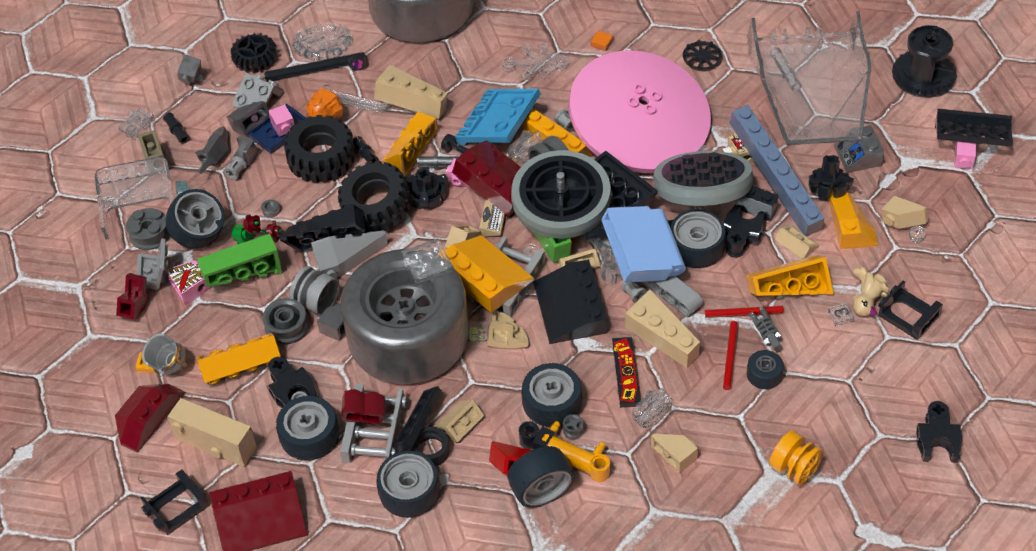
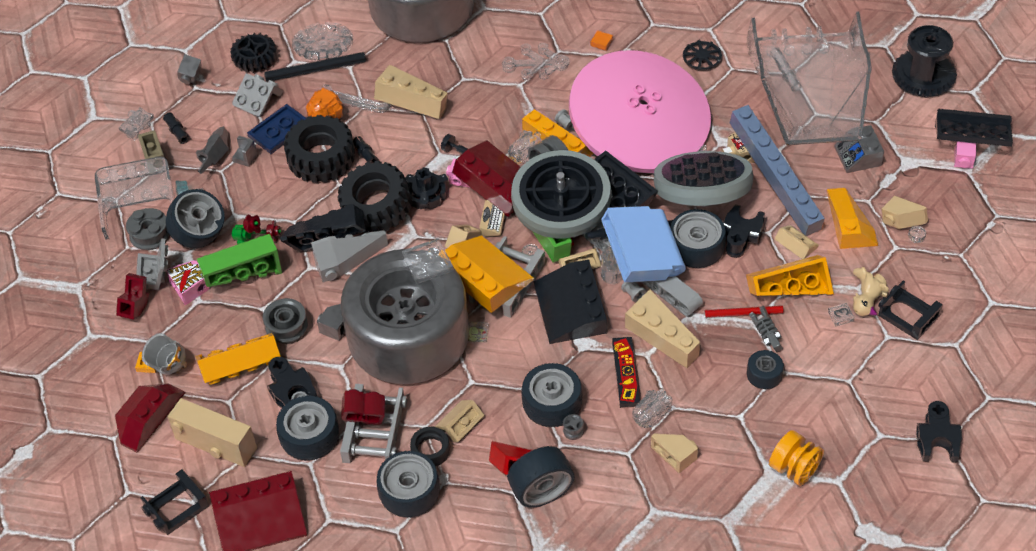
(235, 168): light grey bush -> none
(248, 117): flat silver slope -> none
(270, 208): flat silver tile -> none
(281, 120): bright pink brick -> none
(314, 289): light grey wheel -> none
(356, 62): black tile -> none
(412, 142): light orange wedge -> none
(417, 419): black tile -> none
(435, 161): flat silver pin -> none
(497, 116): dark azure hinge -> none
(505, 333): tan brick -> none
(577, 457): light orange piece -> none
(730, 355): red bar -> none
(759, 200): black brick -> none
(830, 178): black piece -> none

